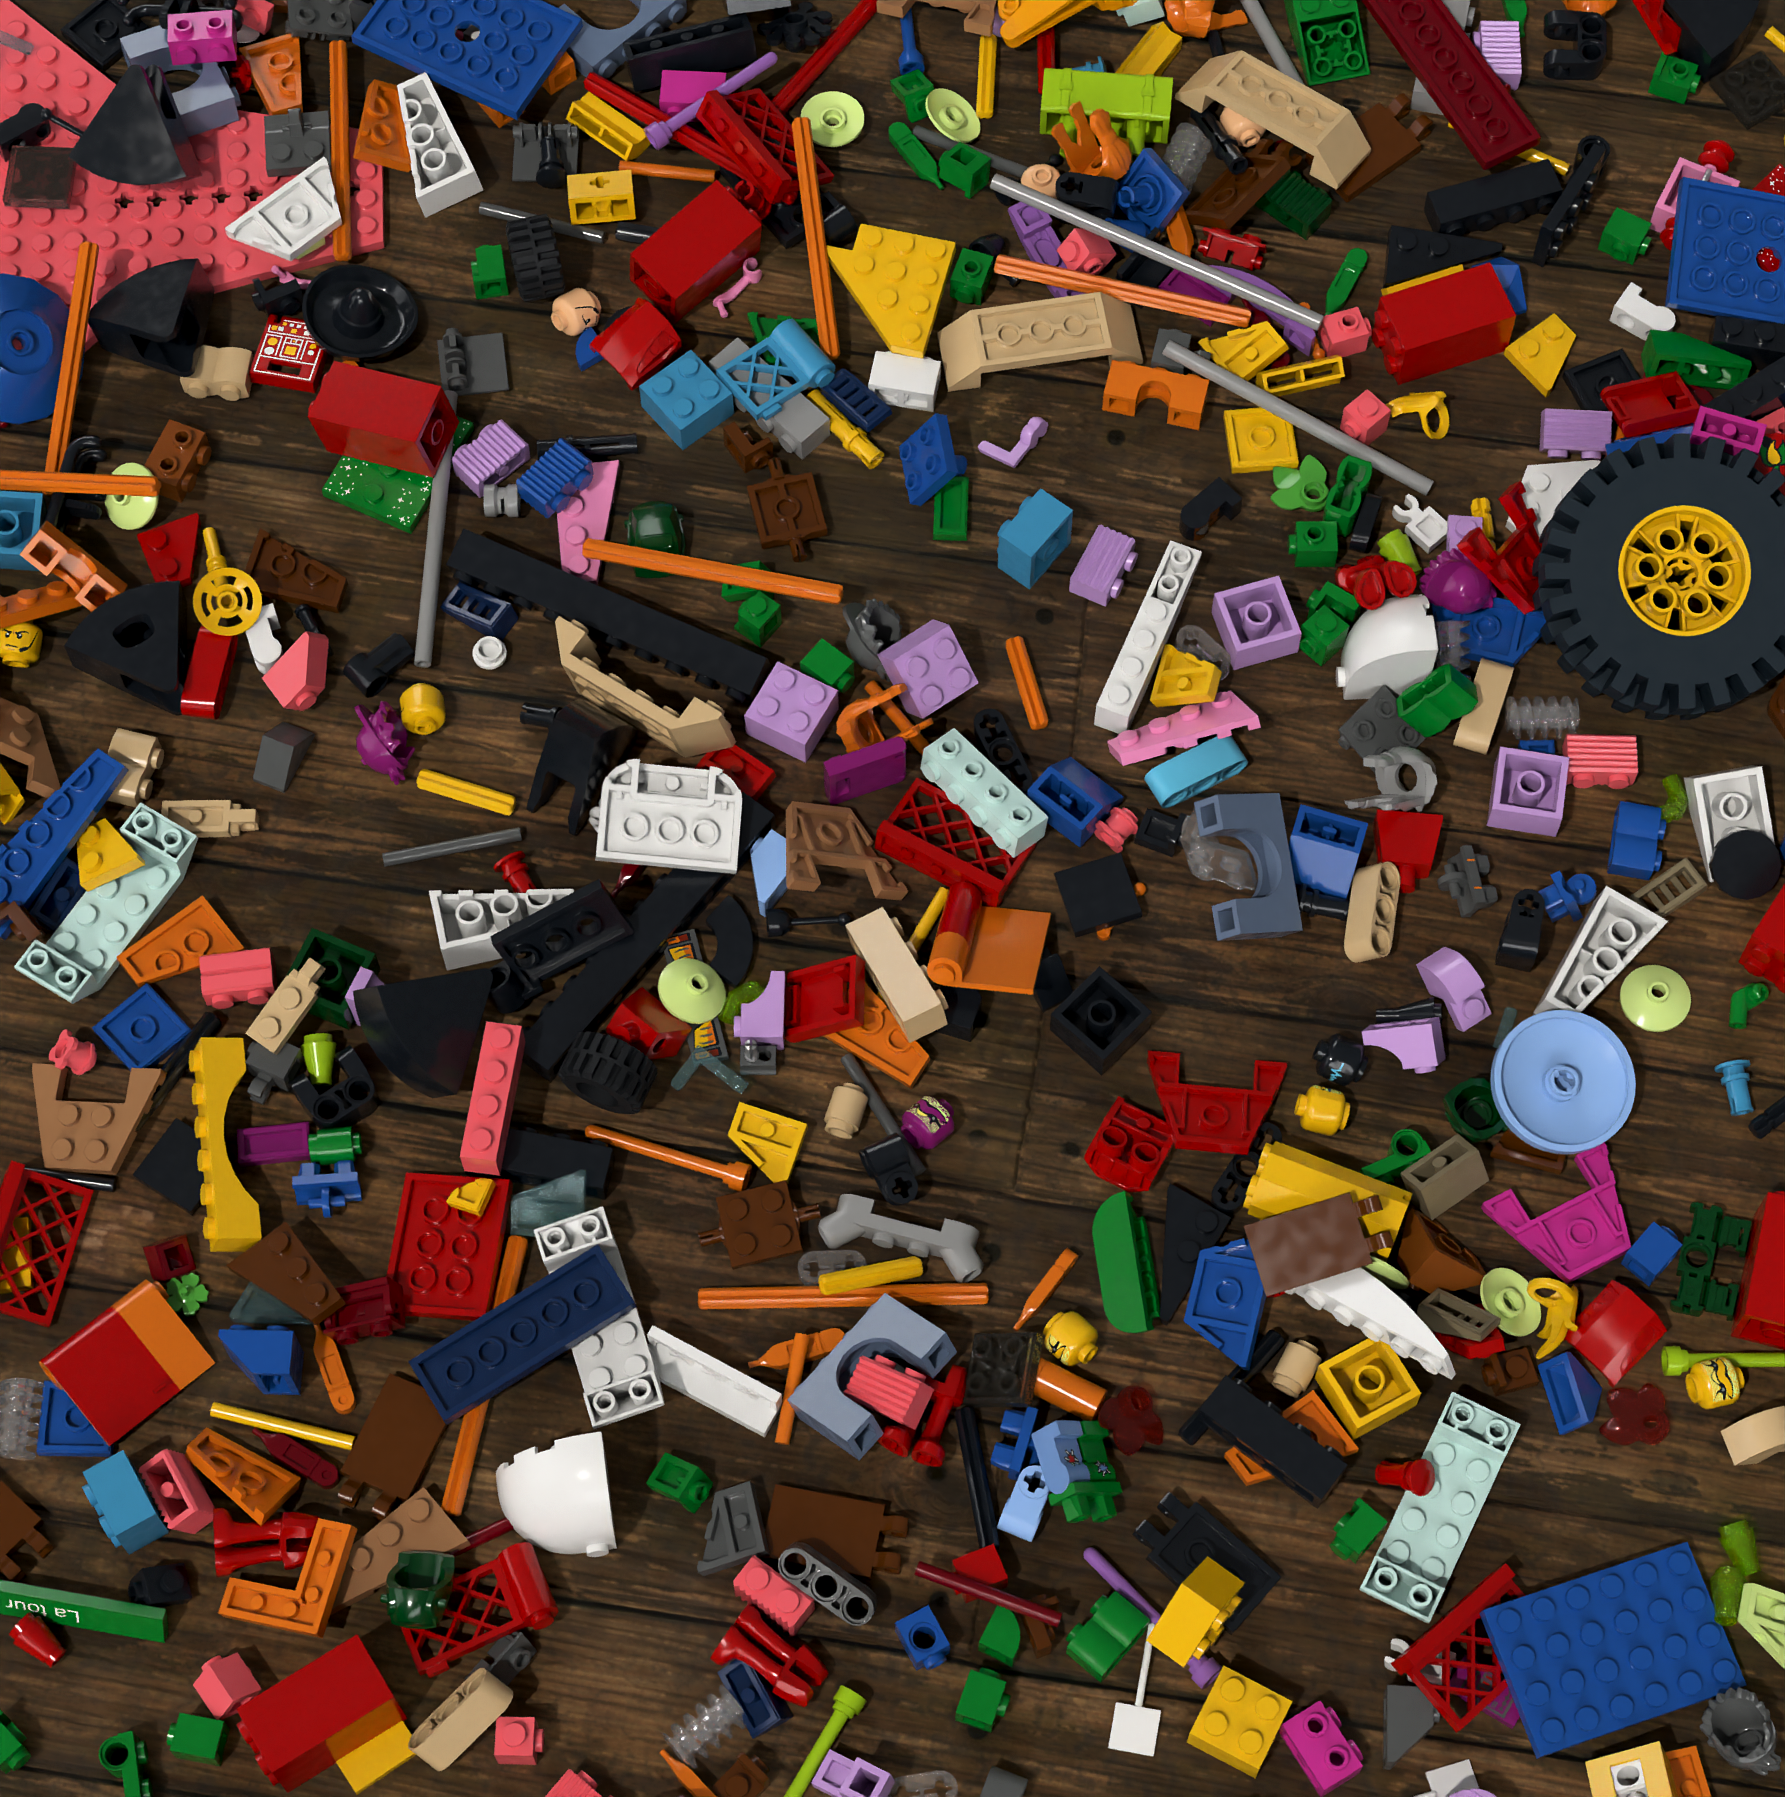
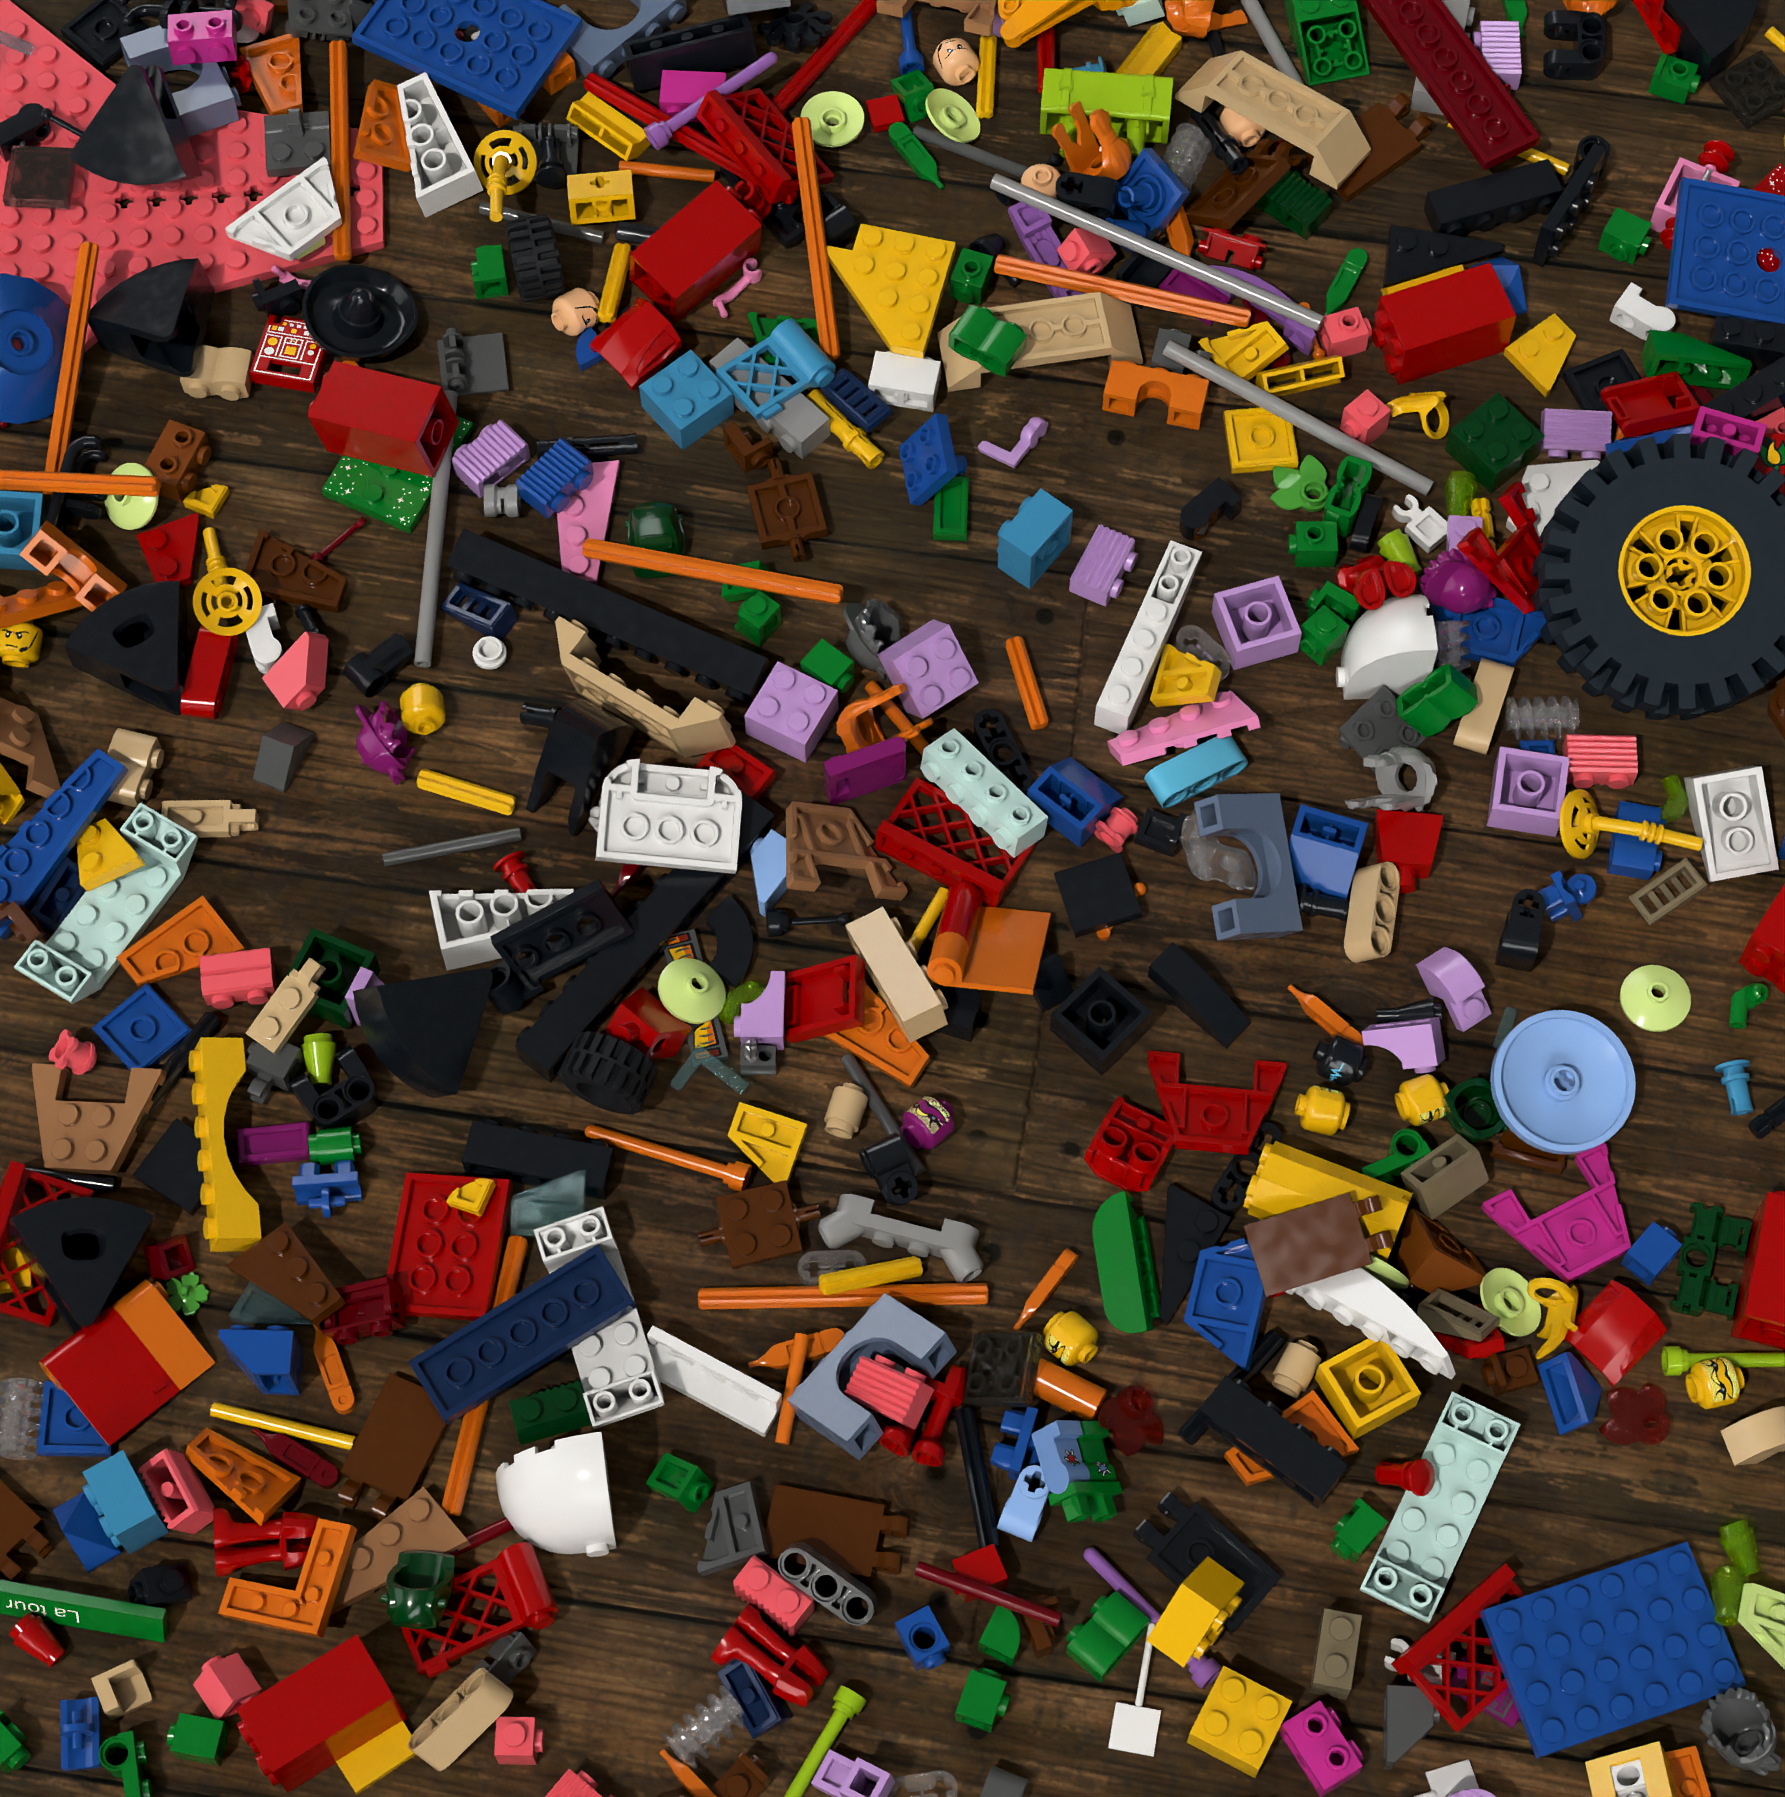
(80, 1251): none -> black piece
(80, 1733): none -> blue hips
(85, 1533): none -> blue slope
(122, 1689): none -> tan panel
(208, 500): none -> yellow tile
(319, 556): none -> dark red hinge
(492, 1098): coral brick -> none
(504, 168): none -> yellow dish
(549, 1413): none -> dark green brick
(614, 283): none -> yellow axle
(884, 112): none -> red tile
(955, 60): none -> light nougat head
(965, 168): green brick -> none
(987, 340): none -> green brick
(1198, 995): none -> black slope
(1325, 1015): none -> orange piece
(1335, 1654): none -> dark tan brick
(1421, 1100): none -> yellow head
(1459, 492): none -> clear neon green cone
(1464, 881): dark grey hips -> none
(1494, 442): none -> dark green brick
(1592, 823): none -> yellow dish
(1600, 950): white wedge -> none
(1745, 864): black tile -> none

